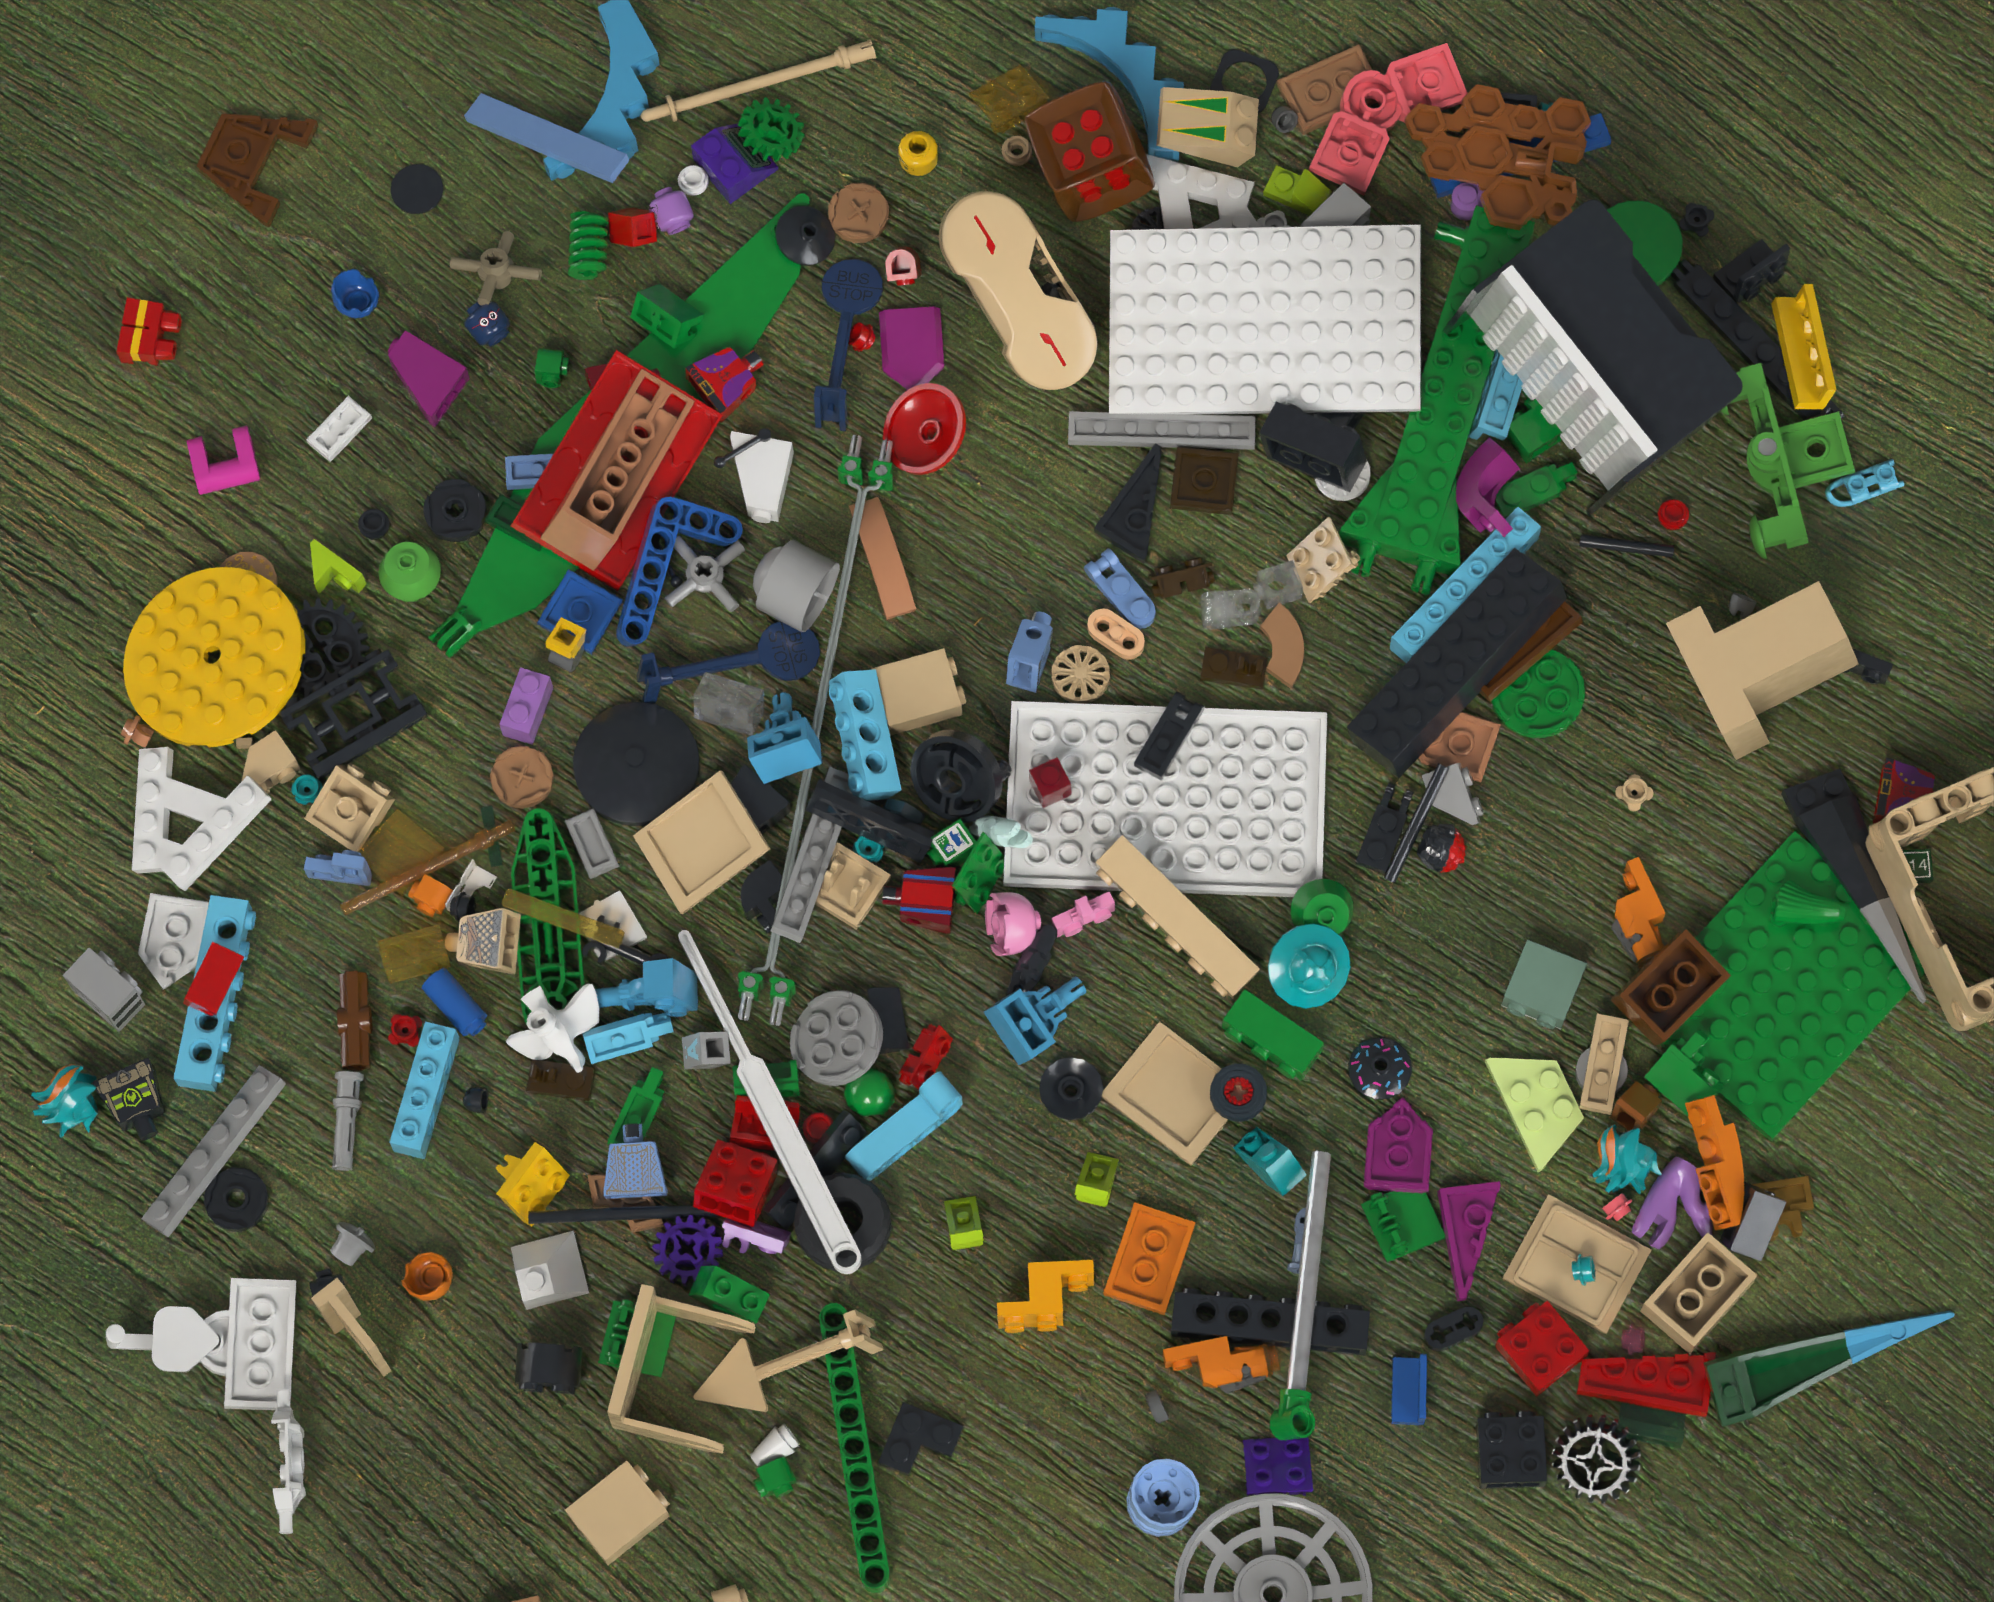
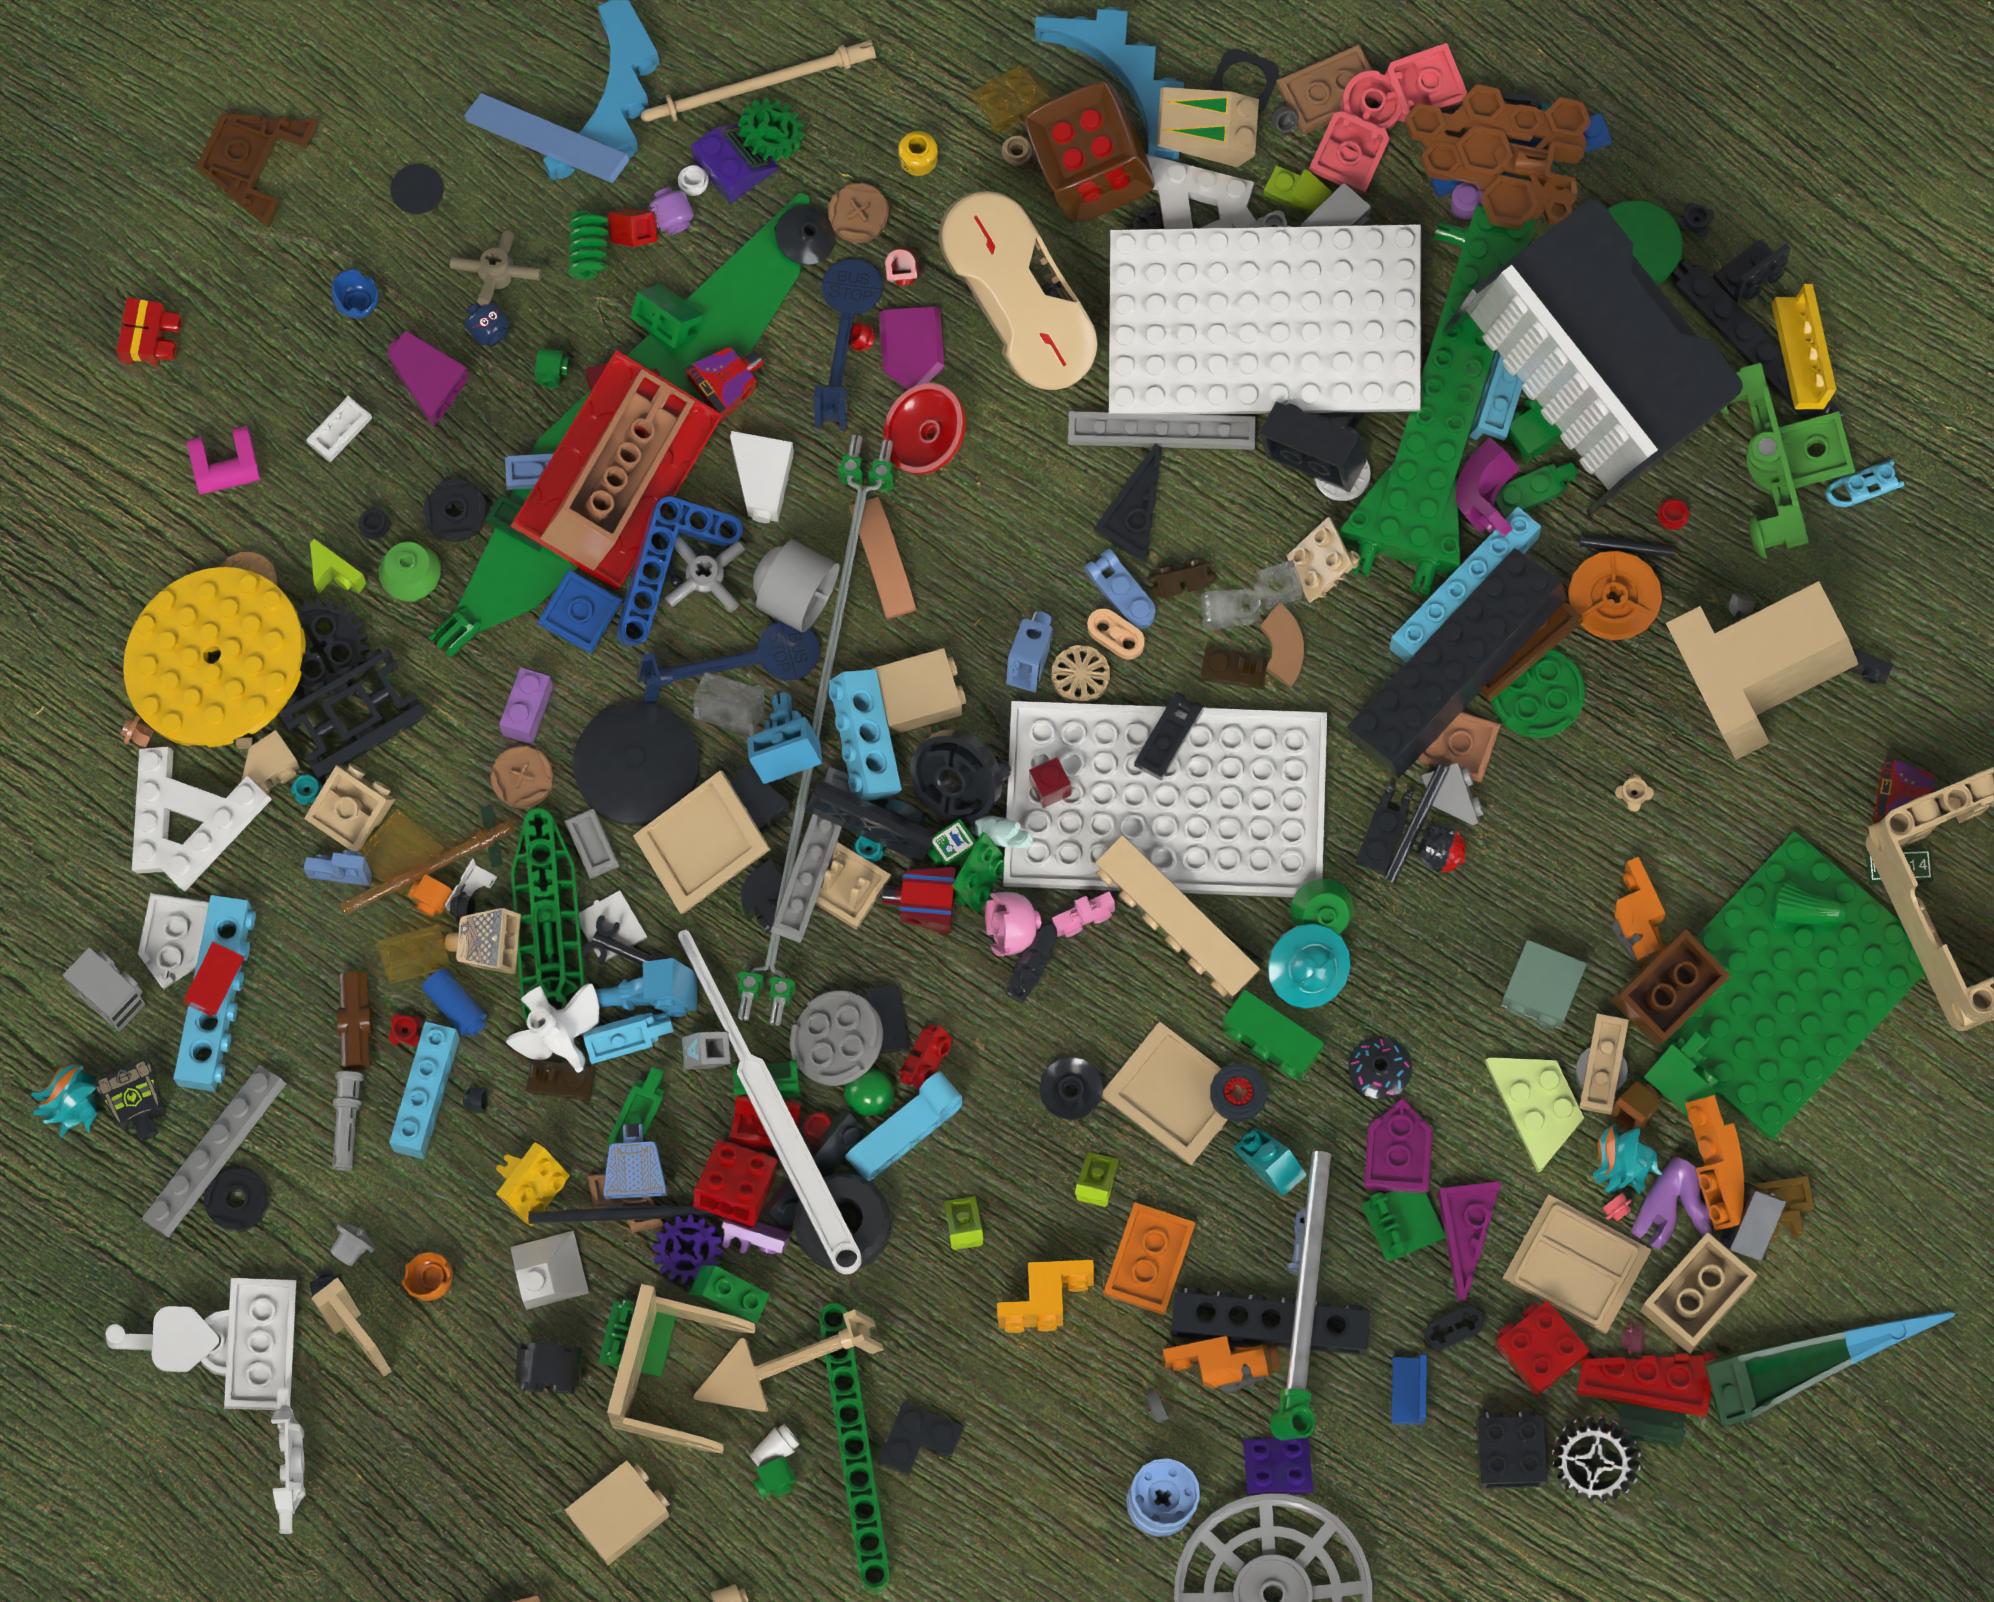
(563, 918): clear yellow axle -> none
(564, 647): yellow leg -> none
(764, 435): black hinge -> none
(1028, 1022): dark azure brick -> none
(1204, 480): dark brown plate -> none
(1584, 1269): teal plate -> none
(1627, 578): none -> orange piece
(1837, 830): black plate -> none

